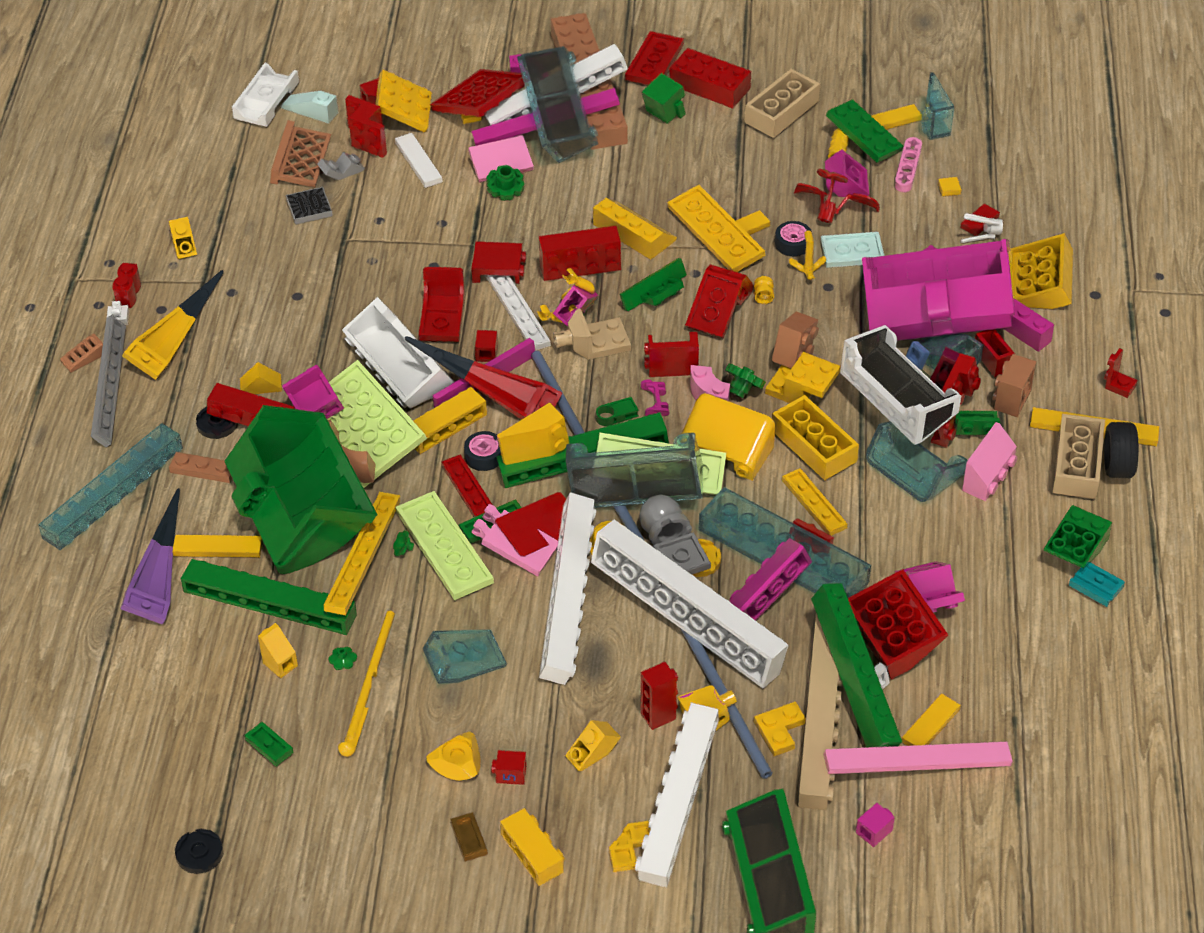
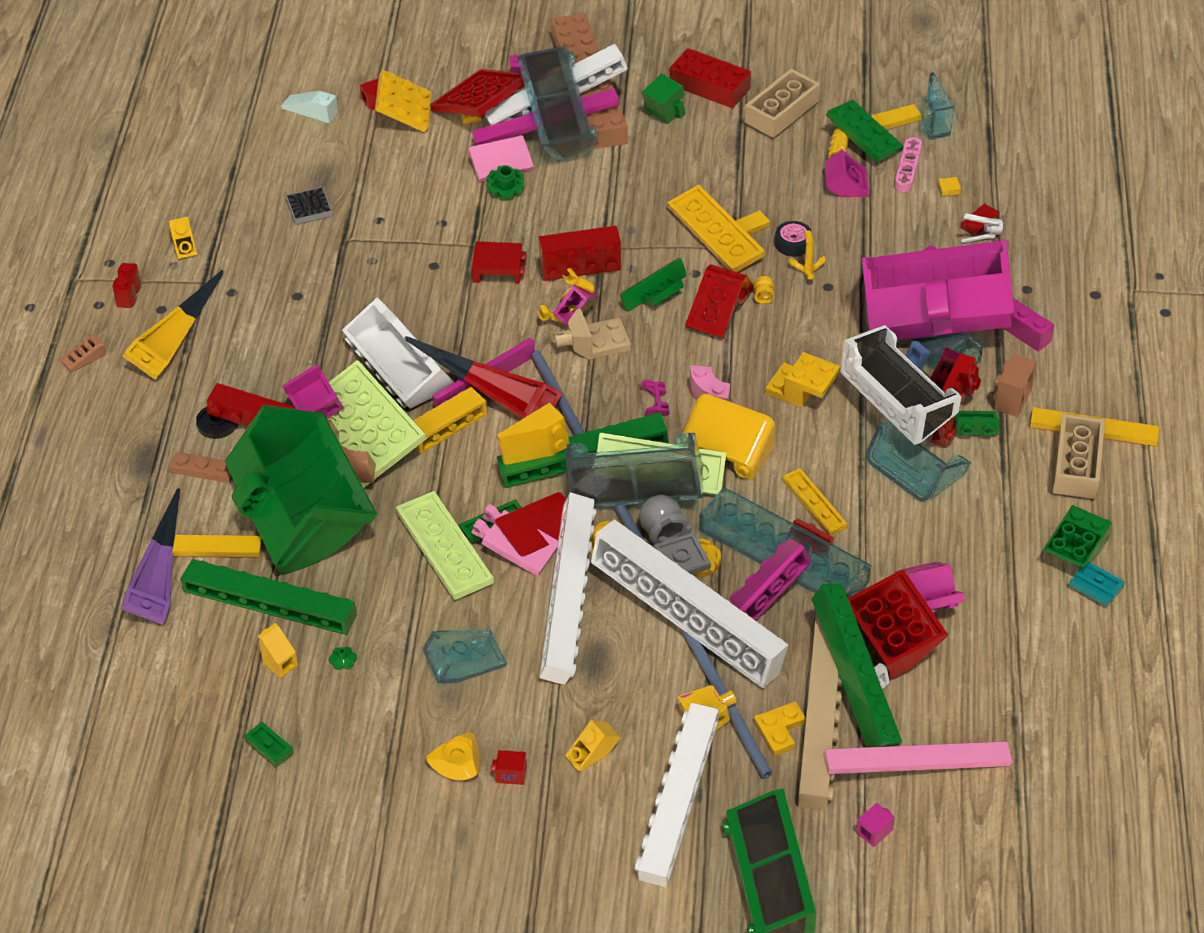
(108, 381): light grey tile -> none
(110, 486): clear light blue brick -> none
(119, 312): white tile -> none
(199, 851): black tile -> none
(261, 380): yellow slope -> none
(263, 95): white piece -> none
(286, 152): nougat fence -> none
(343, 167): light grey slope -> none
(349, 745): yellow bar -> none
(361, 555): yellow plate -> none
(366, 126): red bracket -> none
(402, 543): green plant -> none
(418, 160): white tile -> none
(442, 304): red bracket -> none
(466, 485): red tile -> none
(469, 836): pearl gold tile -> none
(482, 451): wheel -> none
(486, 345): red brick -> none
(518, 310): white tile -> none
(532, 846): yellow brick -> none
(621, 411): green piece -> none
(622, 850): yellow tile -> none
(632, 228): yellow slope -> none
(654, 57): red plate -> none
(659, 695): red brick -> none
(671, 357): red panel -> none
(743, 380): green plant -> none
(794, 338): nougat brick -> none
(815, 437): yellow brick -> none
(828, 208): red plant -> none
(850, 248): light aqua tile -> none
(931, 722): yellow tile -> none
(989, 463): bright pink slope -> none
(994, 351): red brick -> none
(1042, 272): yellow slope -> none
(1116, 381): red bracket -> none
(1121, 450): black tyre -> none

